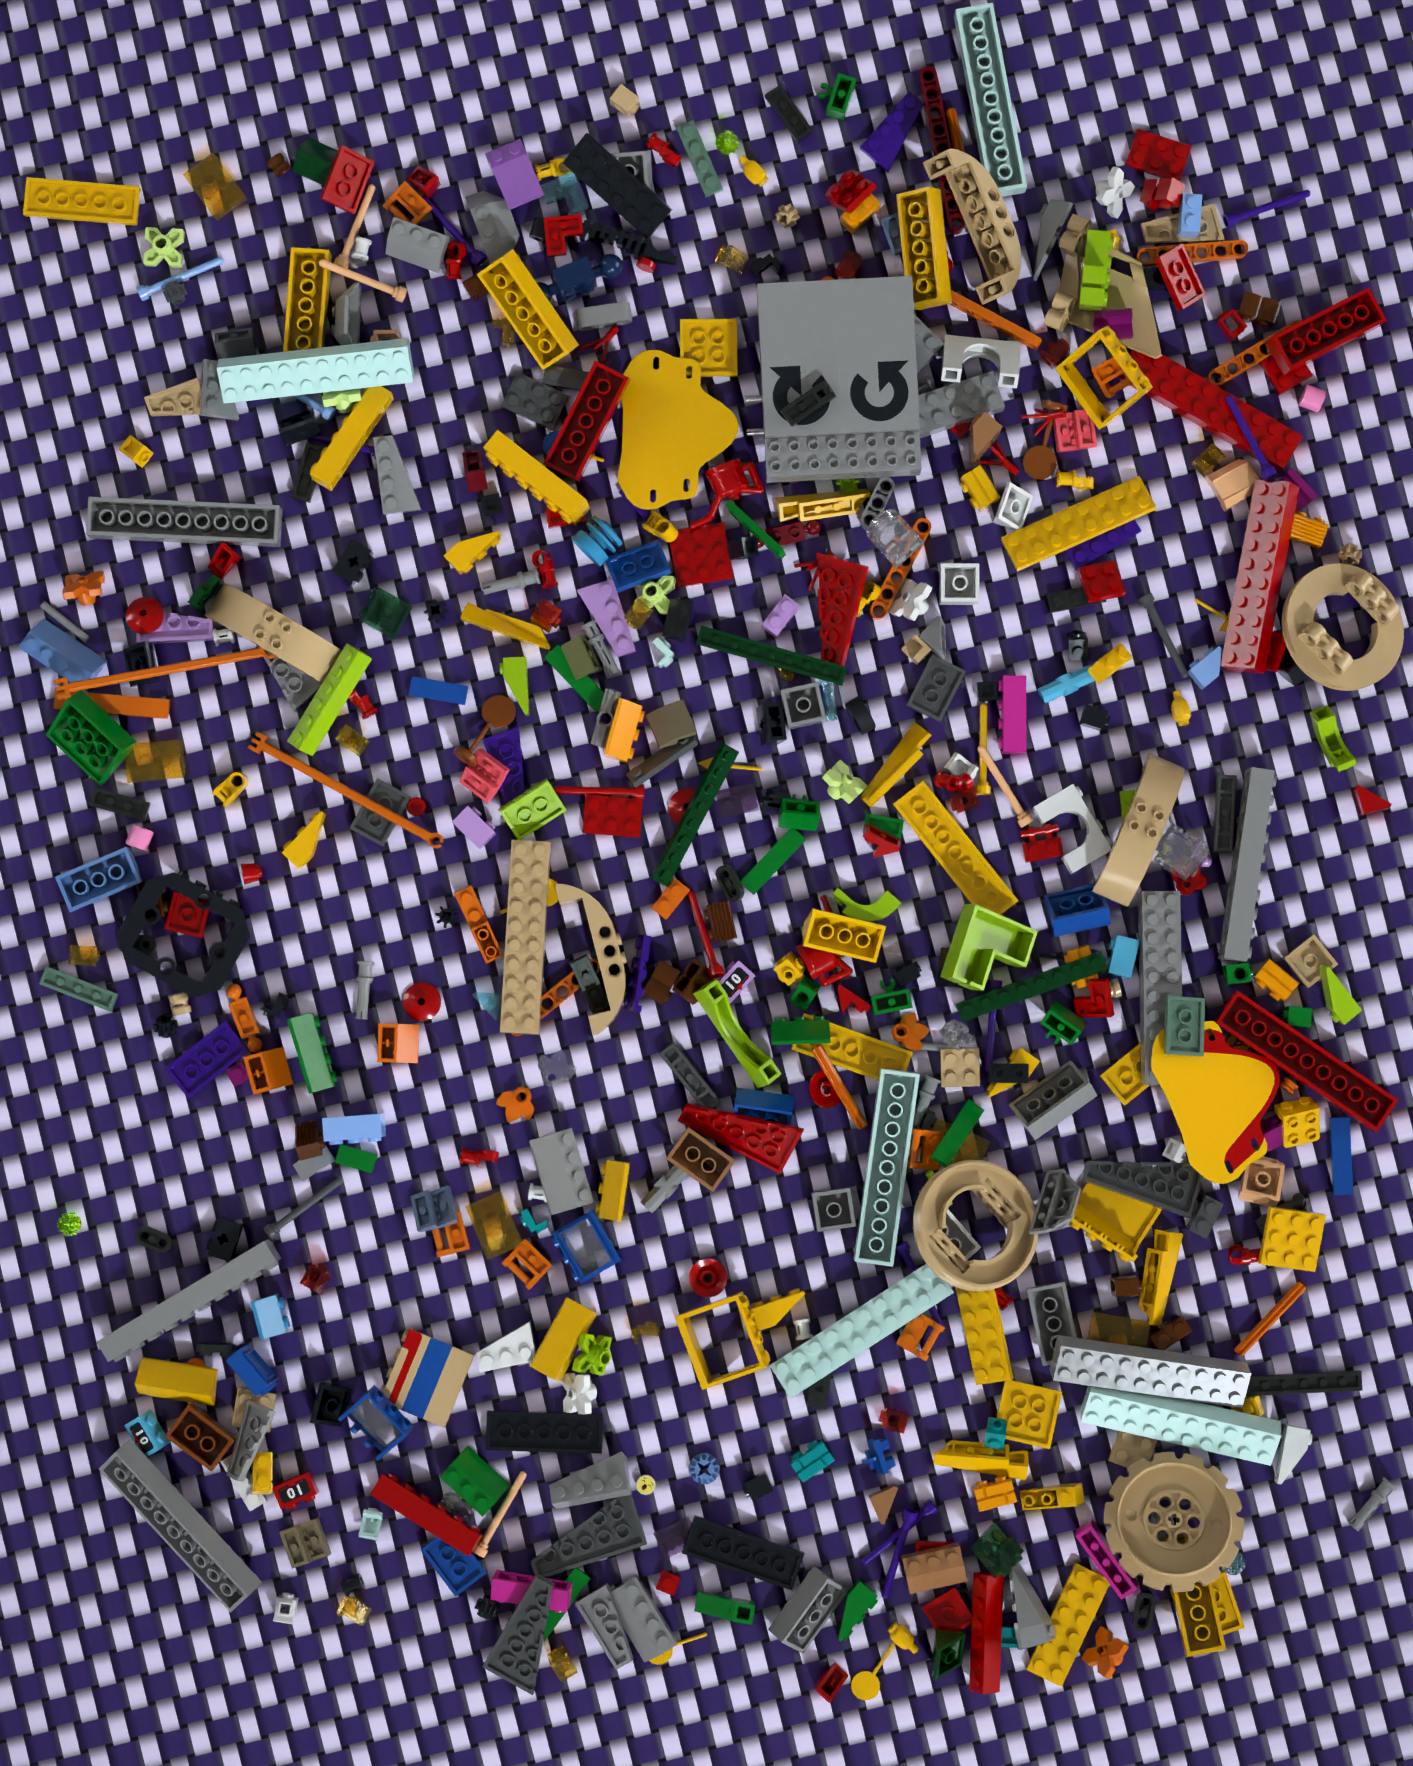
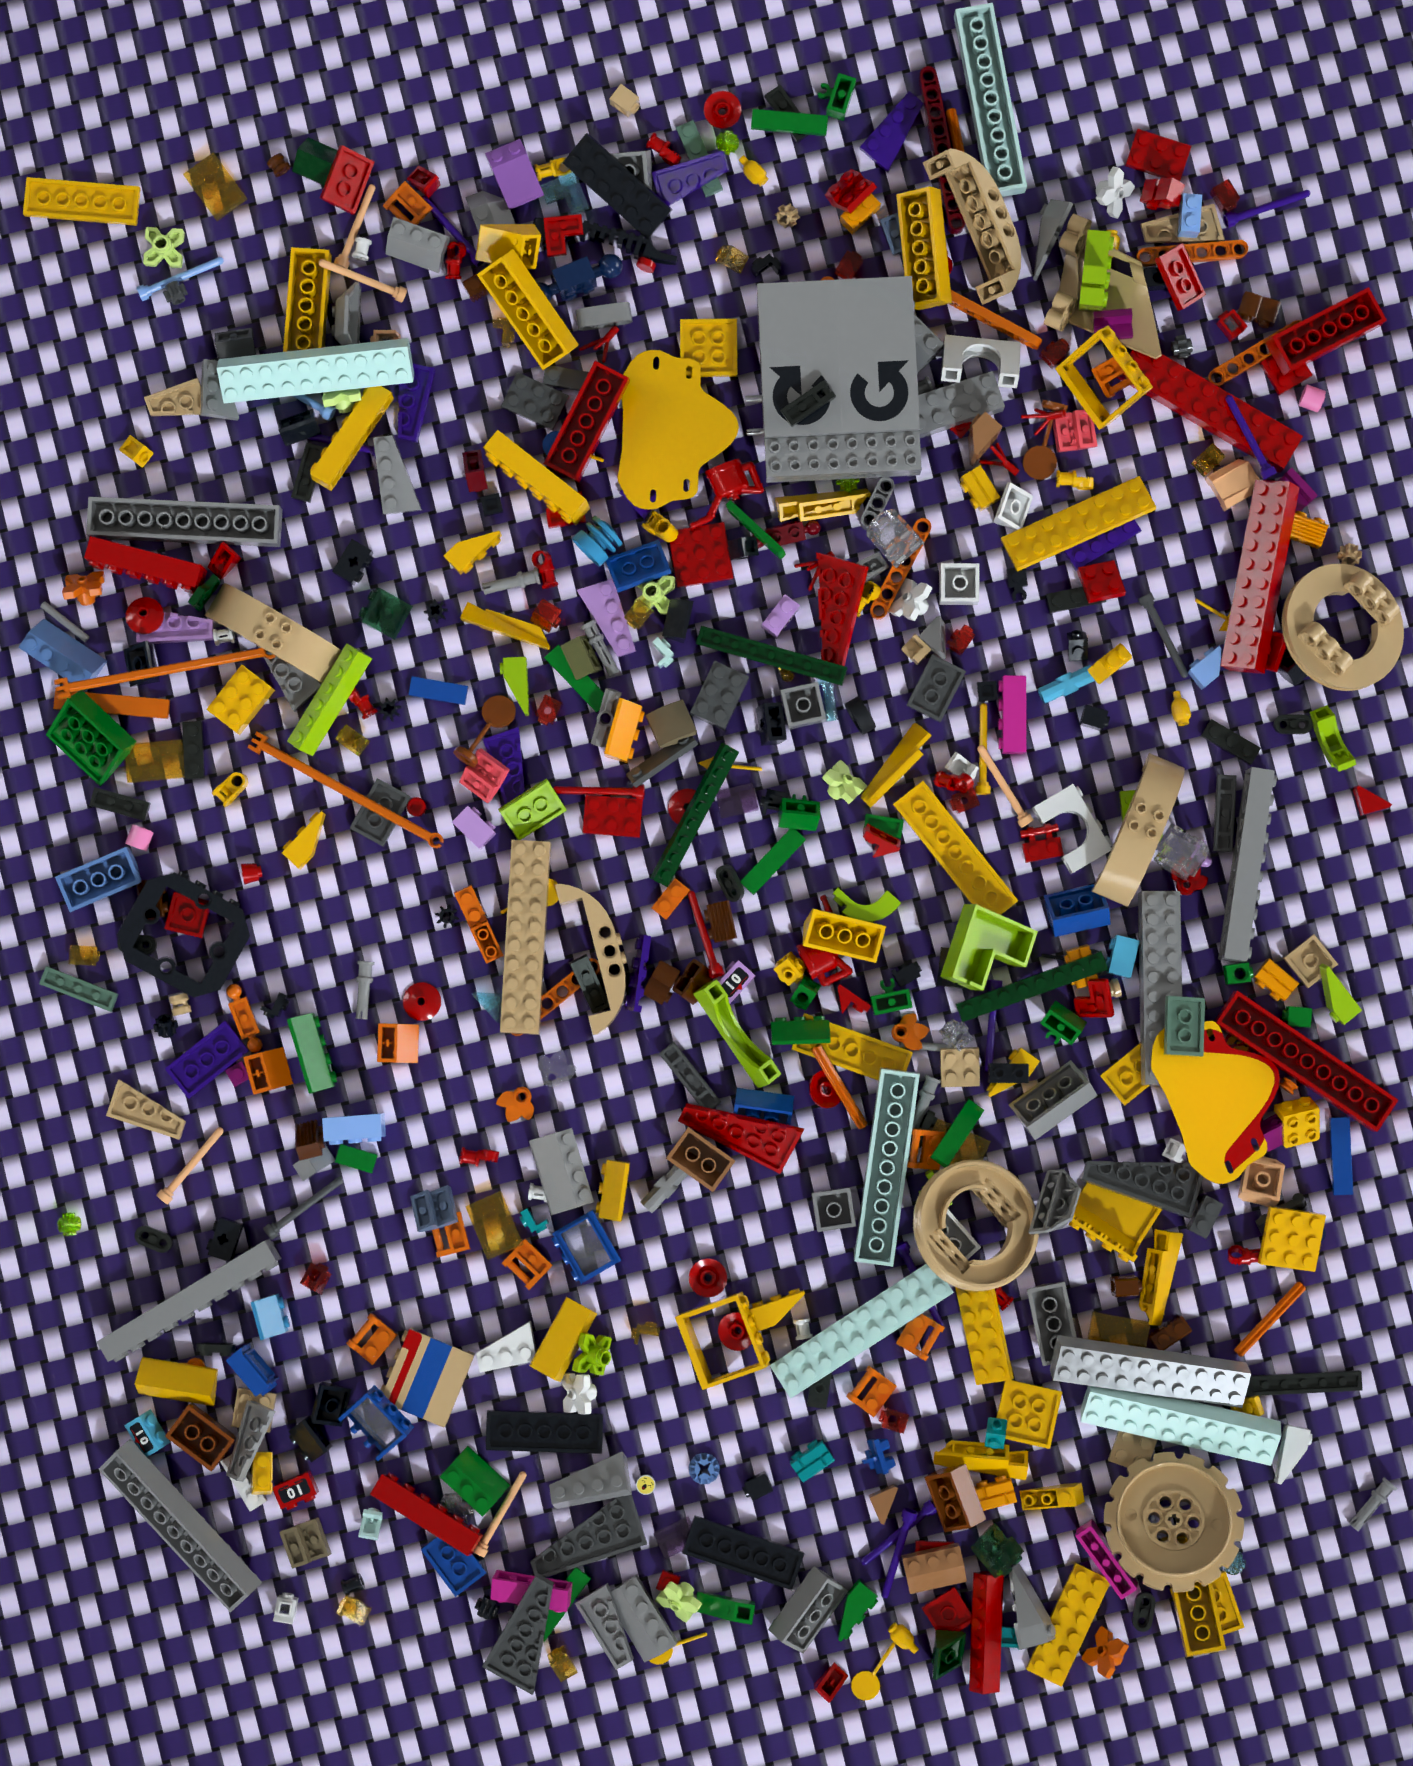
(139, 1110): none -> tan wing
(144, 564): none -> red brick
(167, 1193): none -> light nougat piece
(193, 750): none -> pearl dark grey plate
(240, 699): none -> yellow brick
(309, 1439): none -> black slope
(378, 1341): none -> orange plate
(385, 706): none -> black gear
(413, 402): none -> dark purple wing
(499, 239): none -> yellow slope
(548, 702): none -> clear red brick
(679, 1599): none -> yellowish green plant
(684, 178): none -> dark purple wing
(719, 695): none -> dark grey brick
(726, 101): none -> red dish
(729, 1335): none -> red dish
(789, 122): none -> green tile
(876, 565): none -> light grey slope
(876, 1395): none -> orange plate
(955, 1498): none -> dark orange brick
(961, 639): none -> clear red brick
(1017, 581): none -> black plate
(1181, 347): none -> dark grey gear
(1225, 196): none -> clear red brick
(1230, 742): none -> pearl dark grey plate
(1292, 724): none -> pearl dark grey plate

